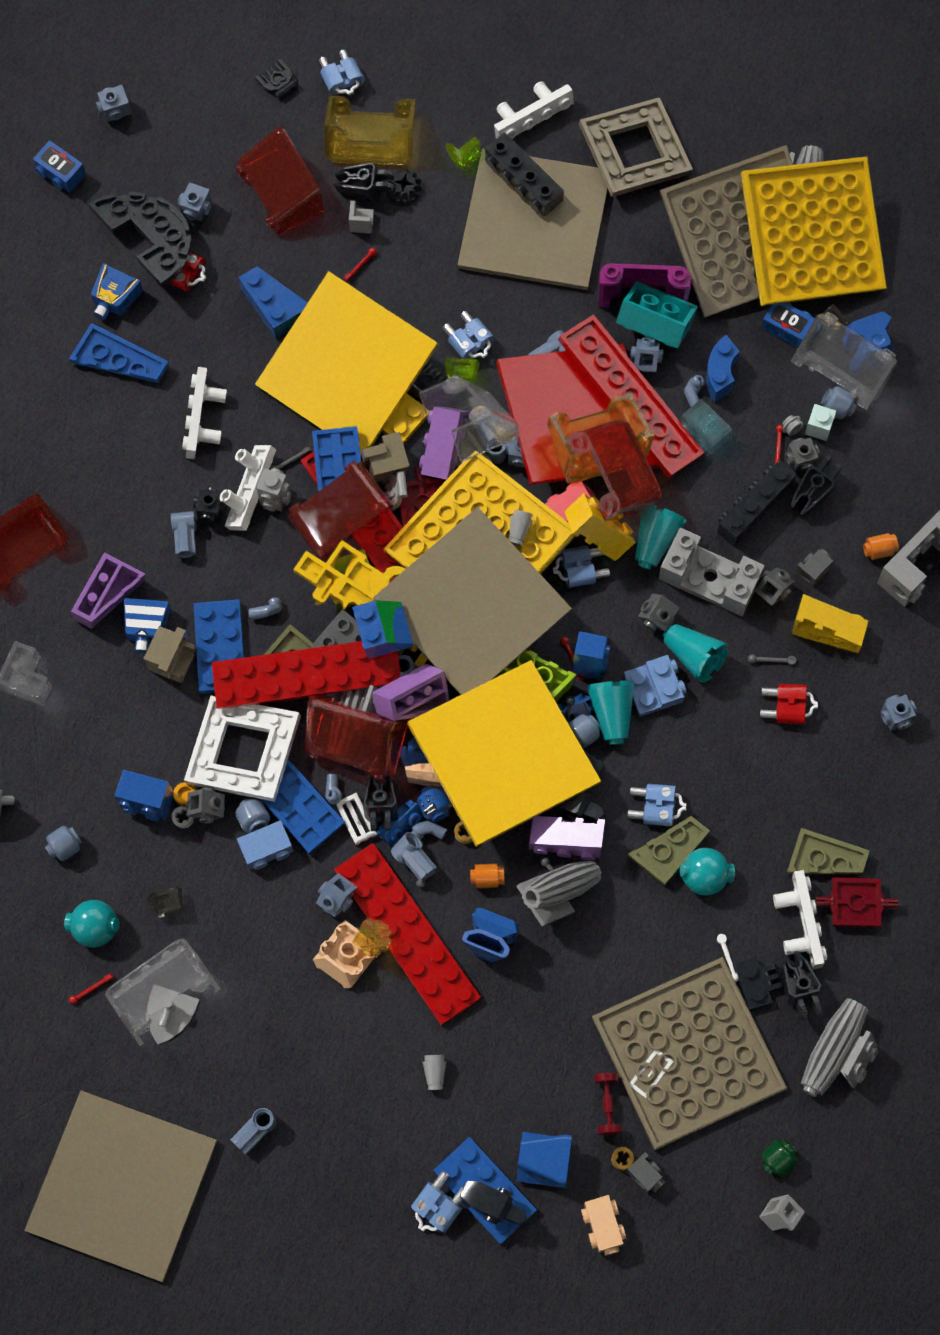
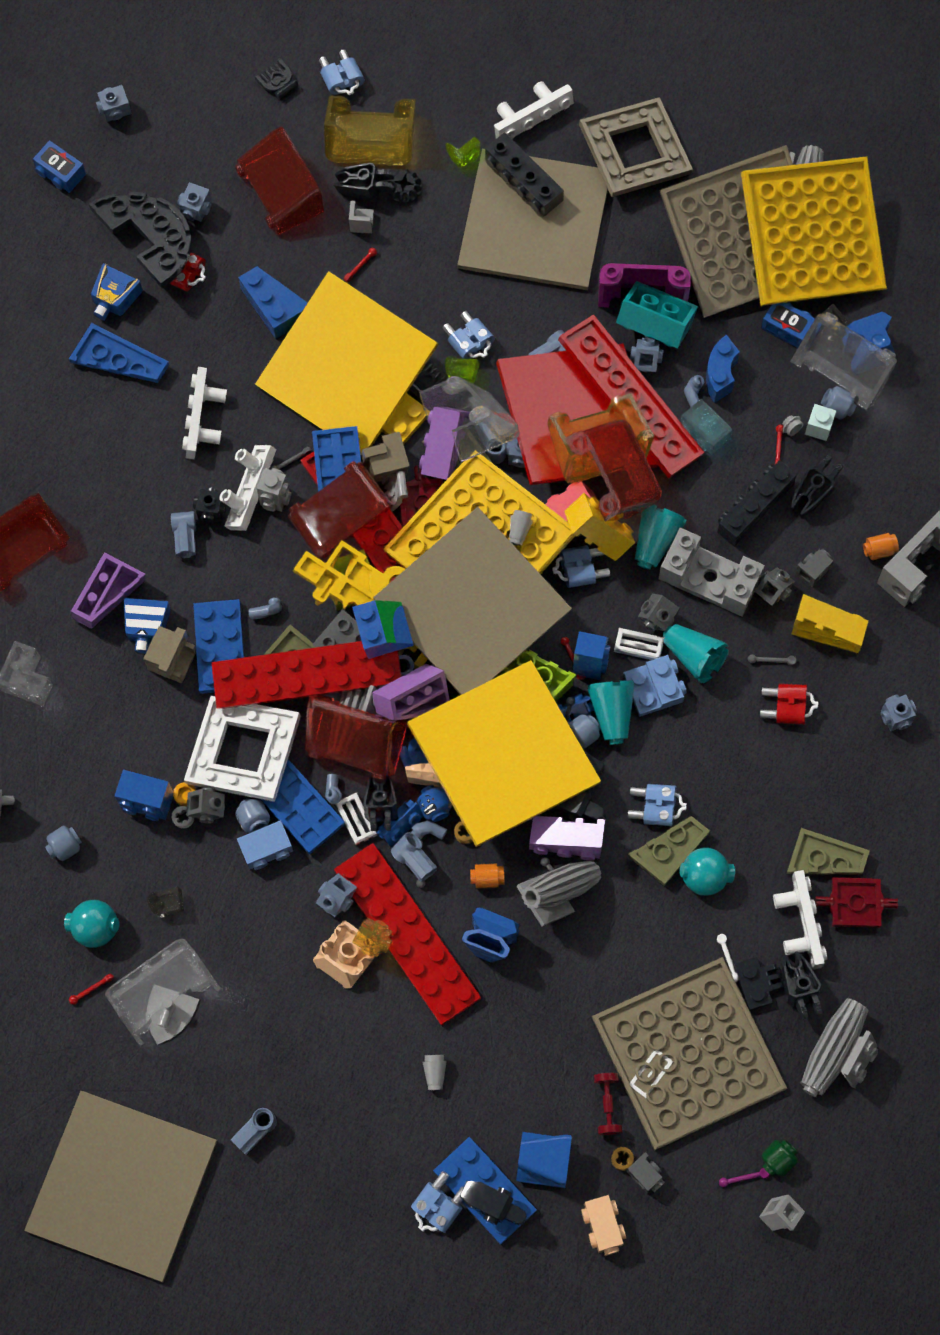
(635, 652): none -> white tile
(723, 1182): none -> magenta hinge
(802, 454): dark grey brick -> none

